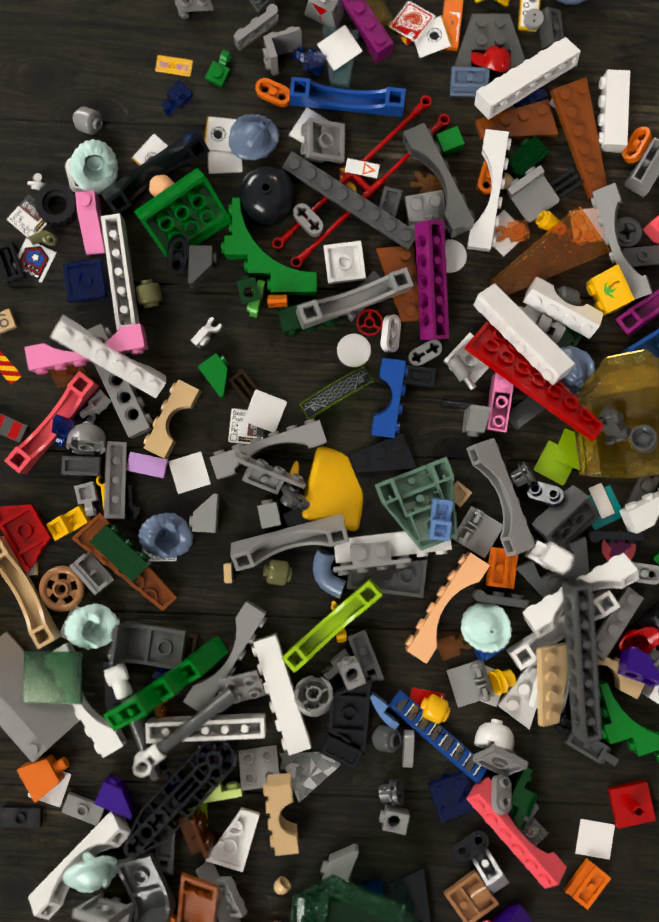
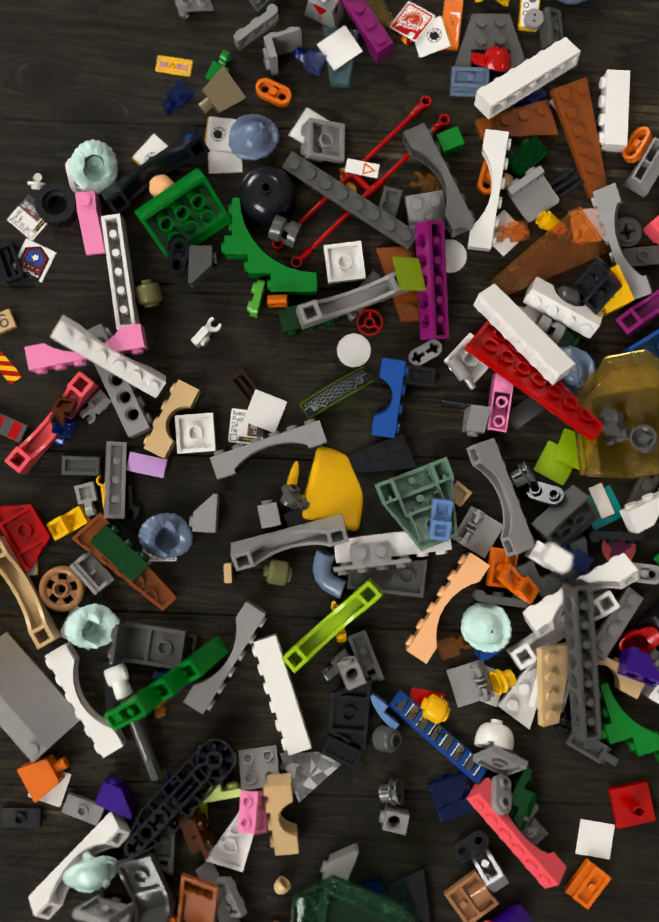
(45, 237): olive arm -> none
(53, 677): clear green piece -> none
(63, 377): clear orange plate -> none
(63, 408): none -> reddish brown plate
(84, 280): clear blue plate -> none
(86, 439): light grey cylinder -> none
(87, 120): light grey head -> none
(158, 751): dark grey piece -> none
(189, 472): white sticker -> none
(195, 433): none -> white plate
(216, 373): green slope -> none
(217, 728): white brick -> none
(221, 92): none -> dark tan torso
(245, 685): light grey hinge -> none
(247, 281): dark green bracket -> none
(252, 812): none -> bright pink bracket
(265, 476): light grey bracket -> none
(279, 228): none -> dark grey wheel
(311, 216): light grey beam -> none
(313, 696): light grey cylinder -> none
(315, 95): blue arch -> none
(390, 333): white plate -> none
(408, 748): light grey beam -> none
(409, 273): none -> lime sticker
(520, 586): none -> orange slope
(581, 560): none -> clear blue plate
(597, 285): none -> black slope

